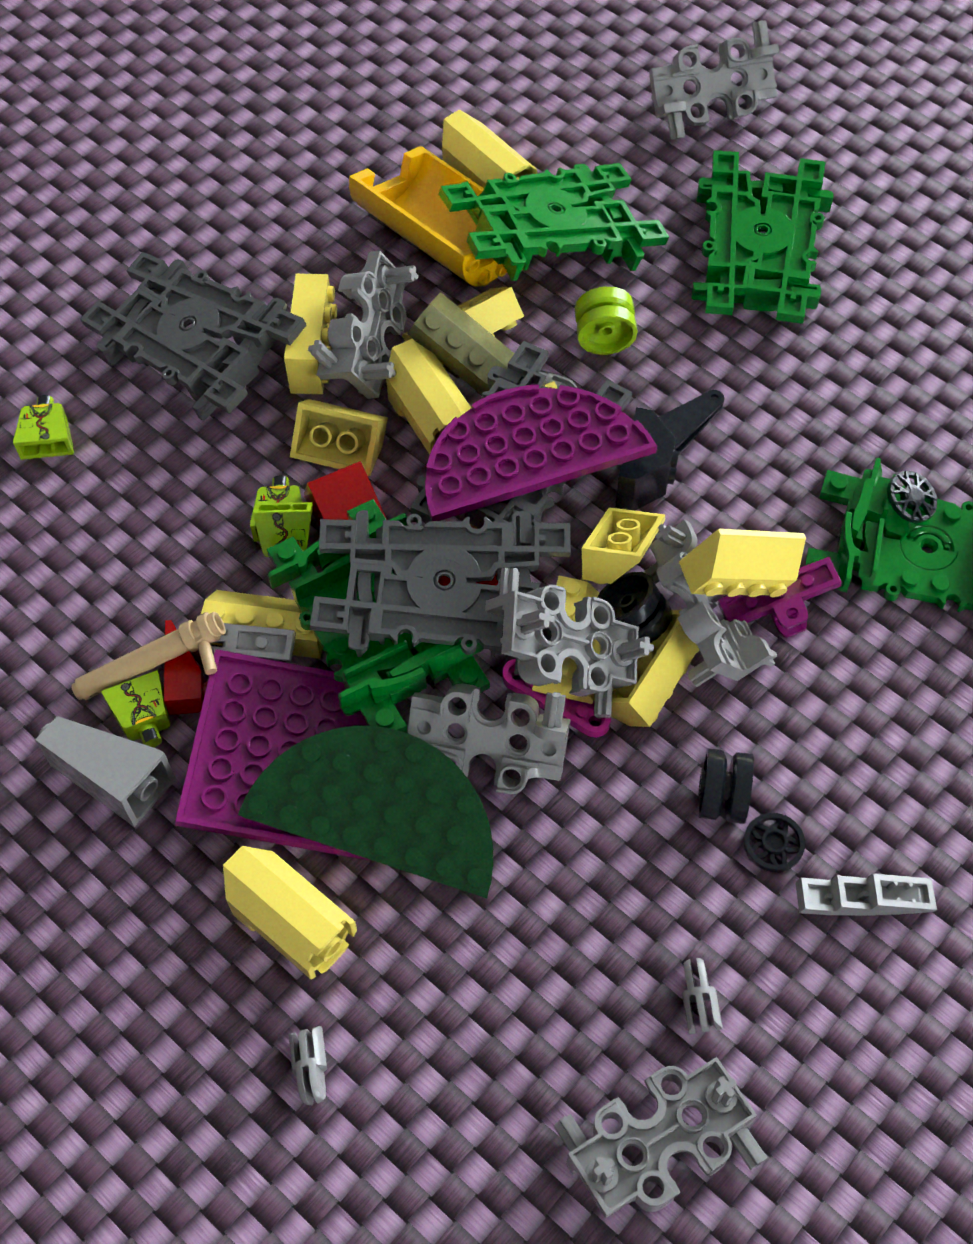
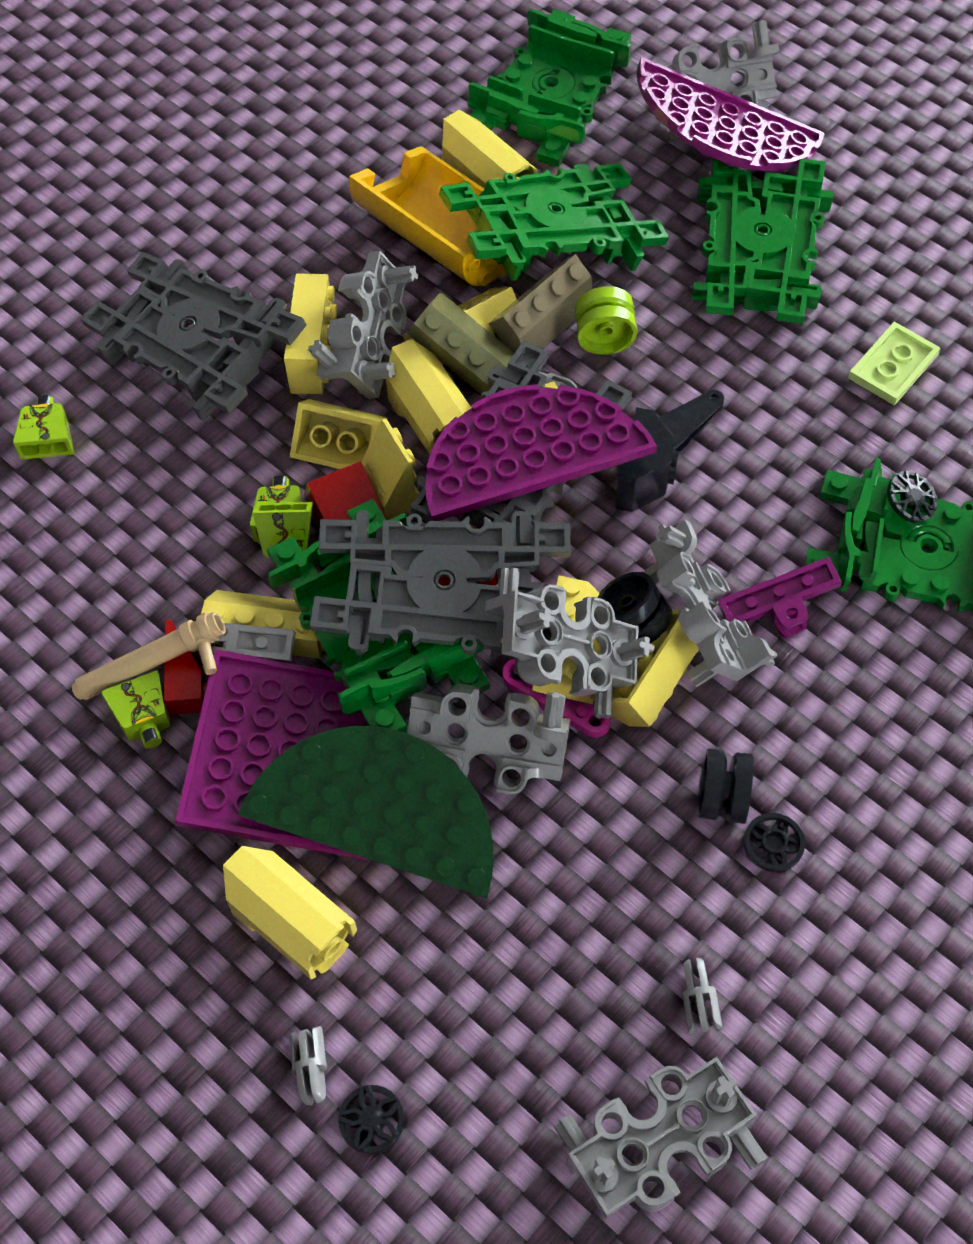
(107, 766): light grey slope -> none
(371, 1119): none -> black wheel
(391, 471): none -> light yellow slope
(545, 307): none -> dark tan slope
(558, 54): none -> green piece
(618, 543): light yellow slope -> none
(723, 123): none -> magenta plate
(744, 563): light yellow slope -> none
(866, 896): light grey slope -> none
(894, 363): none -> yellowish green plate

